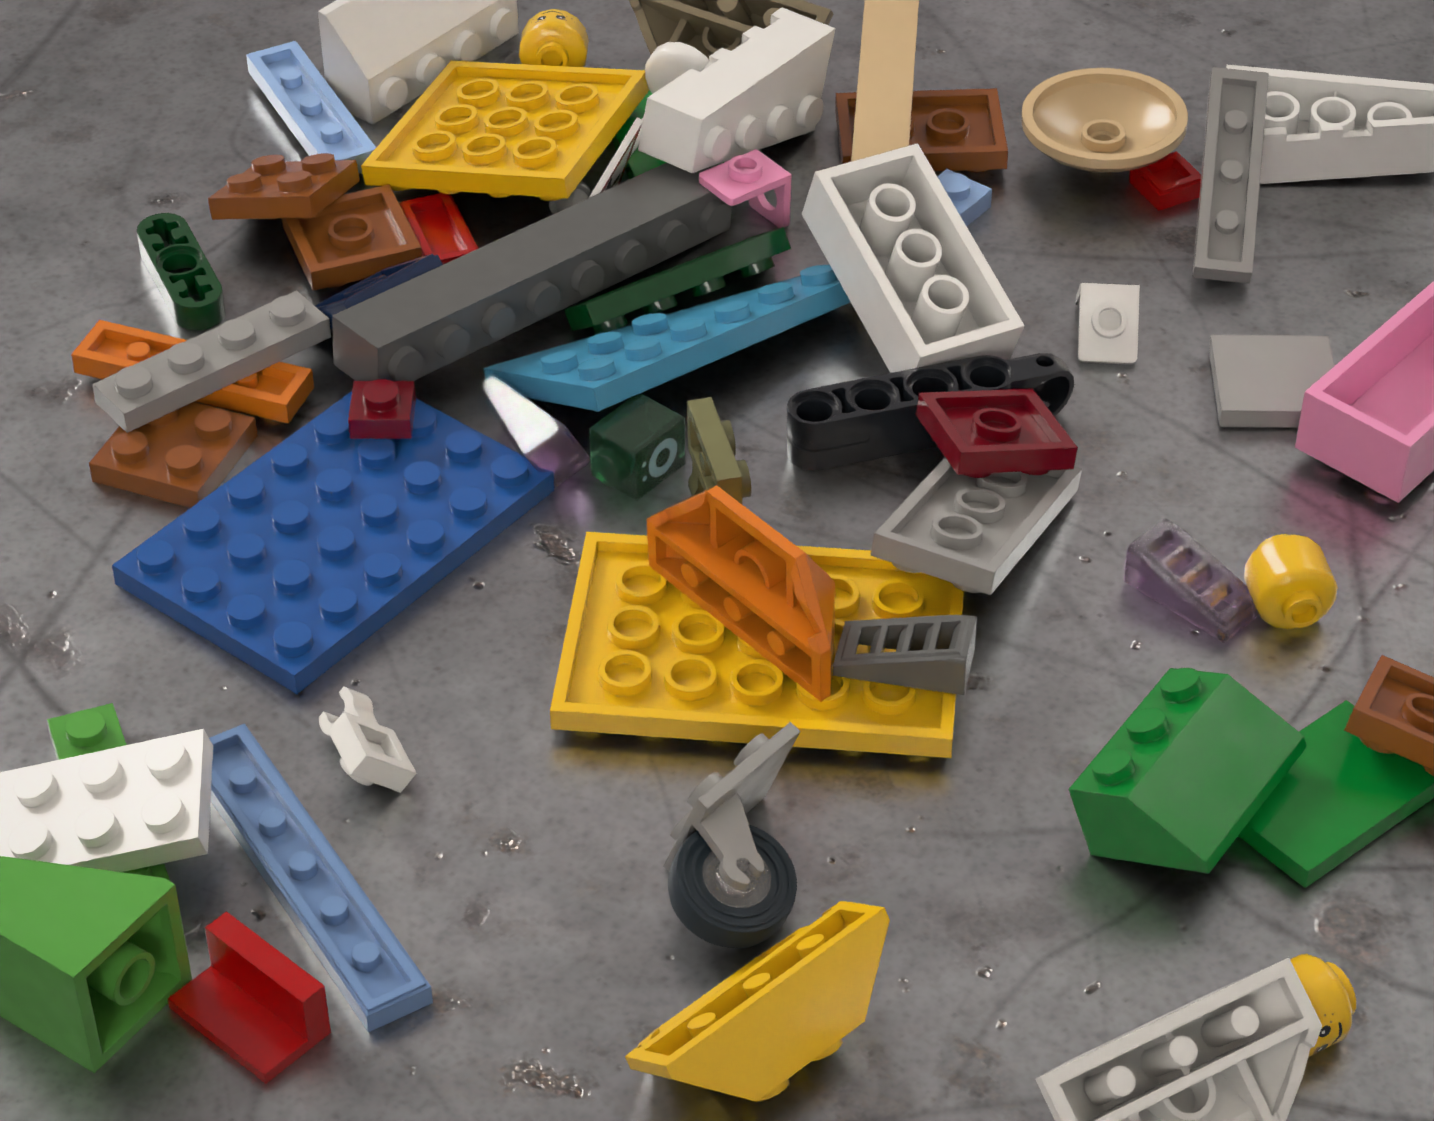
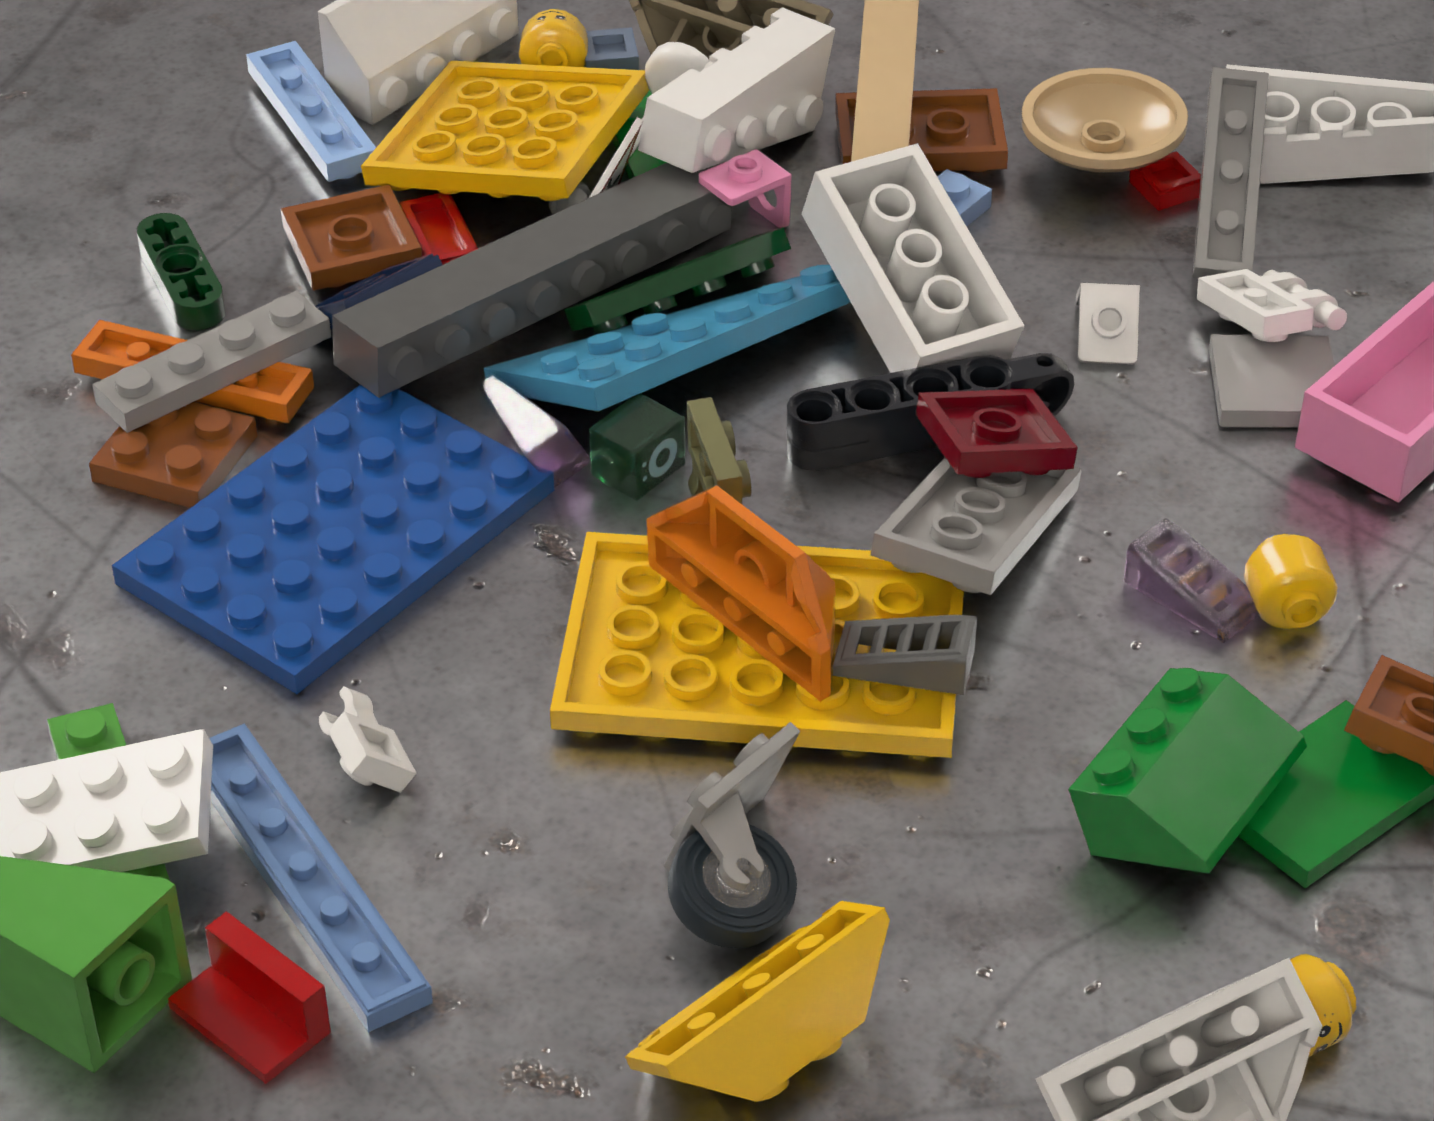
(284, 188): dark orange plate -> none
(382, 409): dark red plate -> none
(612, 49): none -> sand blue plate
(1269, 303): none -> white plate

